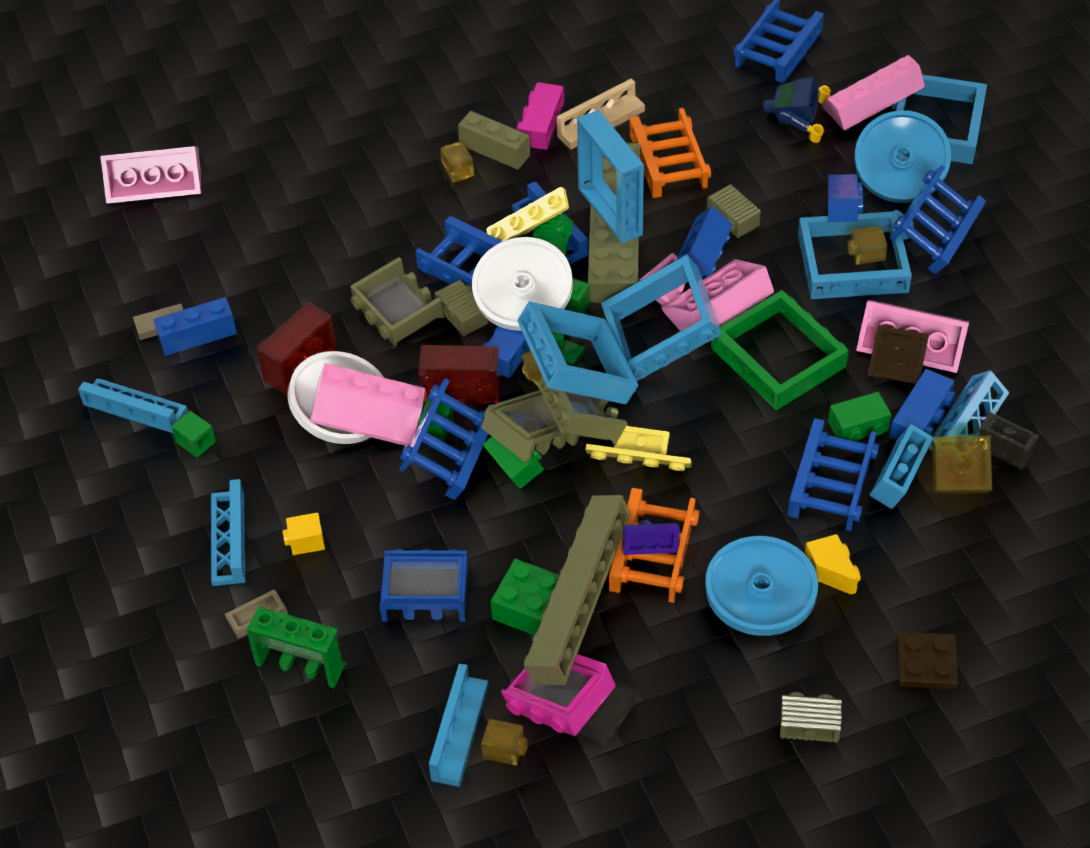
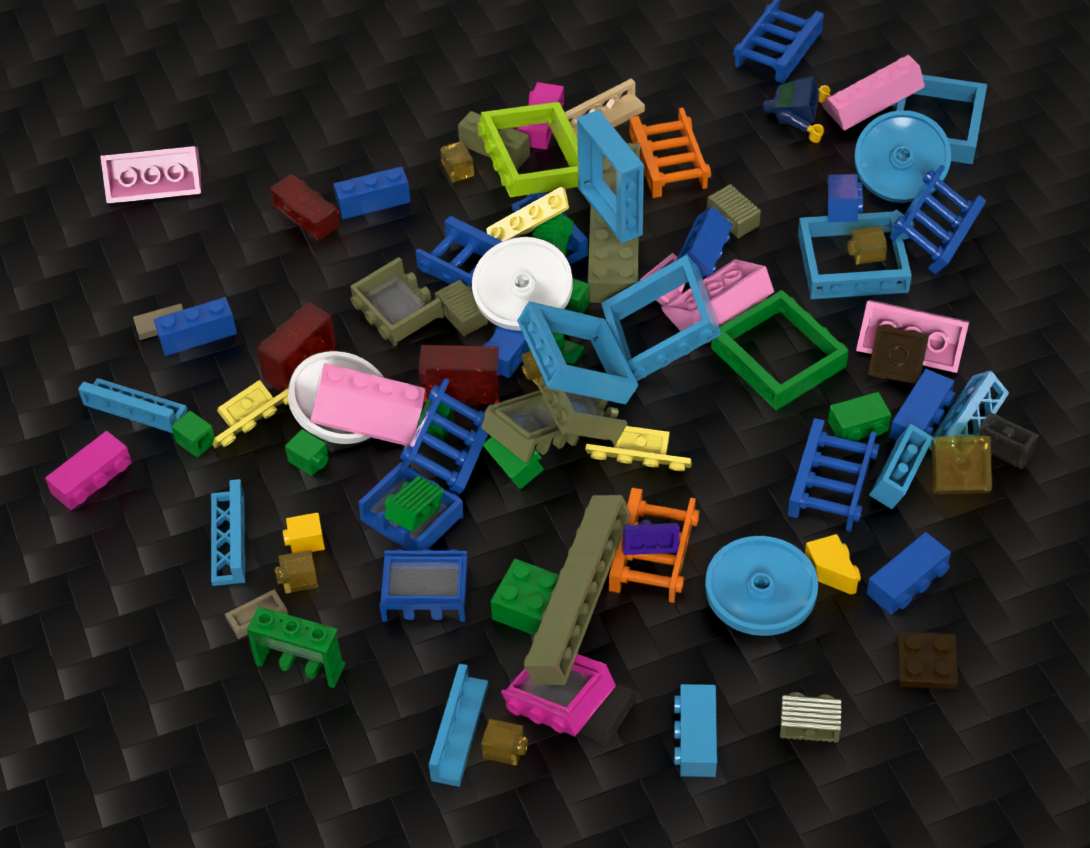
(88, 470): none -> dark pink brick
(245, 409): none -> light yellow bracket
(297, 571): none -> clear yellow brick
(305, 207): none -> clear red brick
(307, 452): none -> green brick
(372, 192): none -> blue brick
(373, 512): none -> blue window
(413, 503): none -> green brick
(530, 115): none -> lime window
(696, 730): none -> dark azure brick
(909, 573): none -> blue brick

